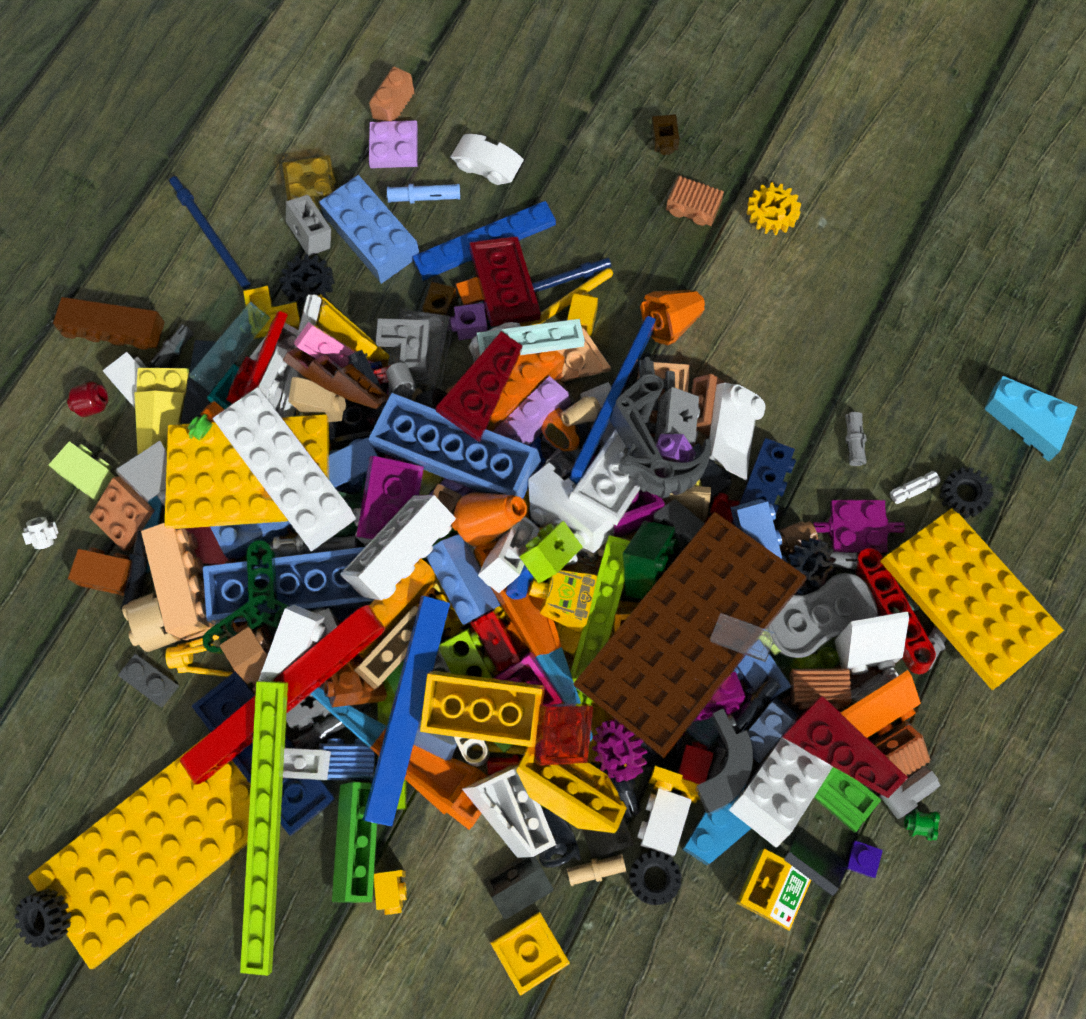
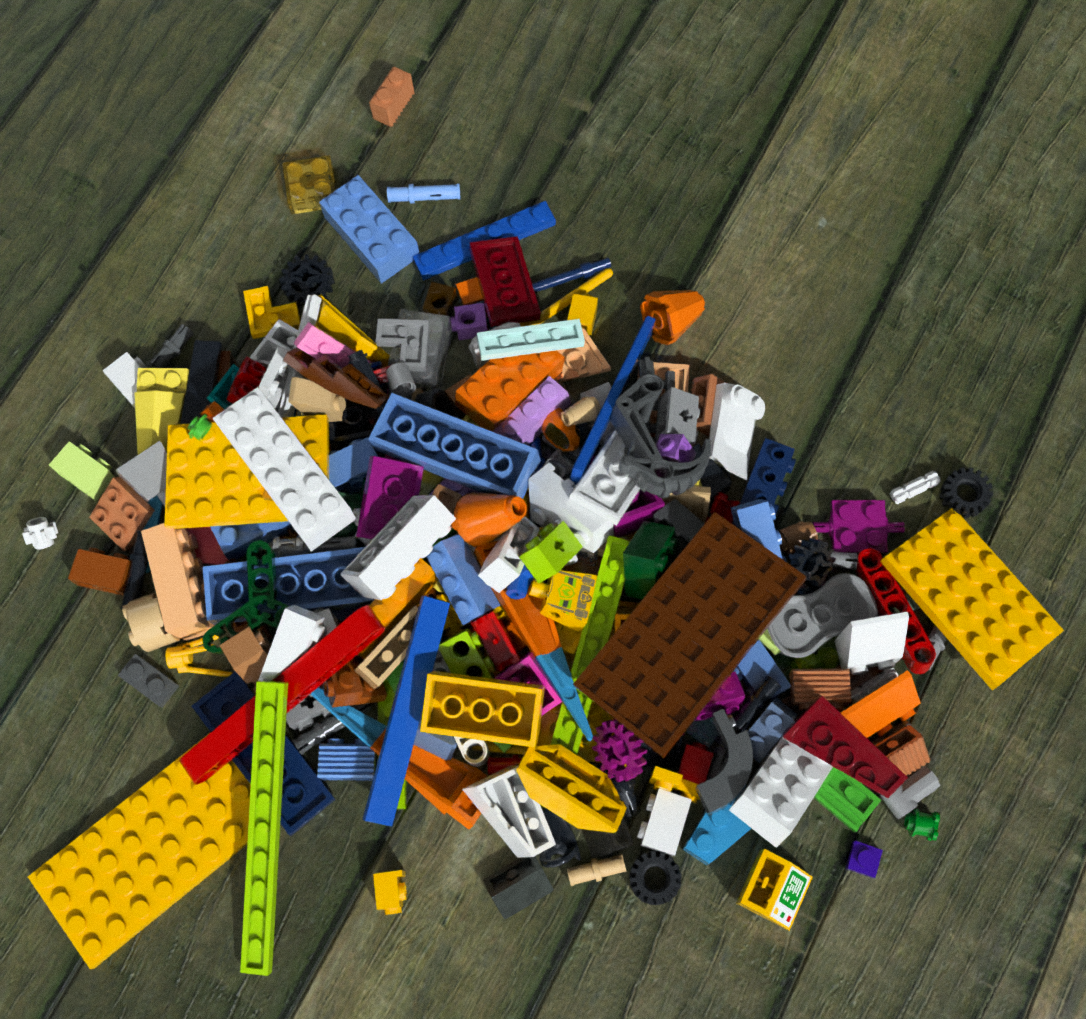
(31, 921): black tyre -> none
(87, 399): dark red head -> none
(109, 323): reddish brown brick -> none
(187, 199): dark blue bar -> none
(229, 346): clear light blue tile -> none
(265, 353): red tile -> none
(306, 764): white plate -> none
(308, 225): light grey brick -> none
(354, 846): bright green brick -> none
(393, 144): lavender plate -> none
(479, 390): dark red wing -> none
(481, 157): white brick -> none
(530, 953): yellow tile -> none
(563, 734): clear red plate -> none
(665, 134): dark brown brick -> none
(694, 201): nougat brick -> none
(743, 637): clear tile -> none
(773, 208): yellow gear -> none
(816, 861): black tile -> none
(855, 439): light grey pin -> none
(1032, 414): medium azure wedge -> none

